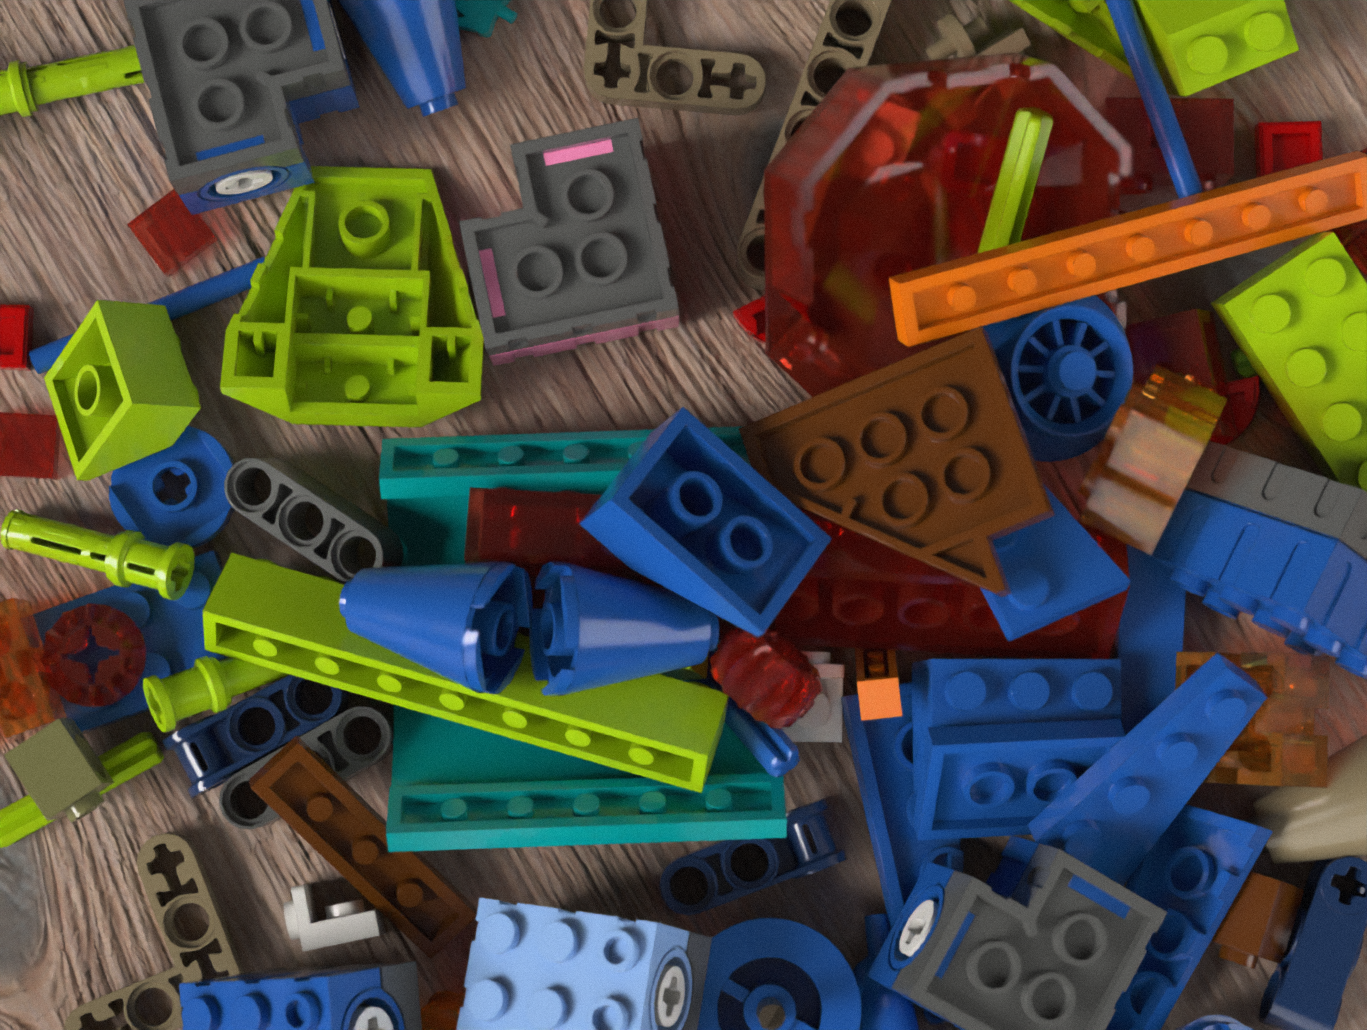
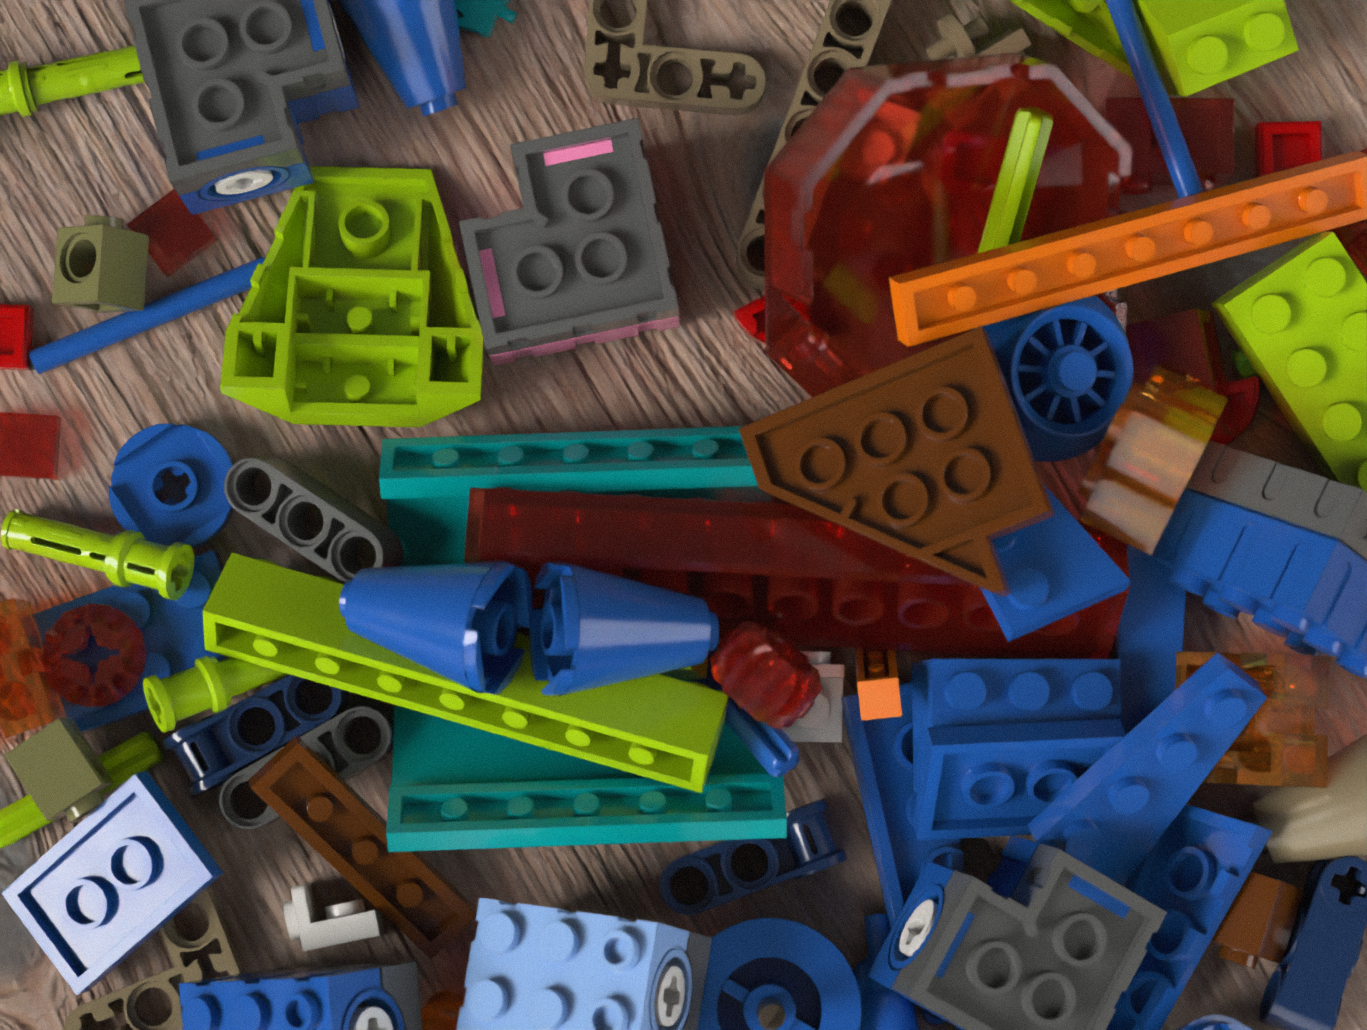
(100, 266): none -> olive brick
(112, 882): none -> plate
(121, 387): lime slope -> none
(706, 525): blue slope -> none

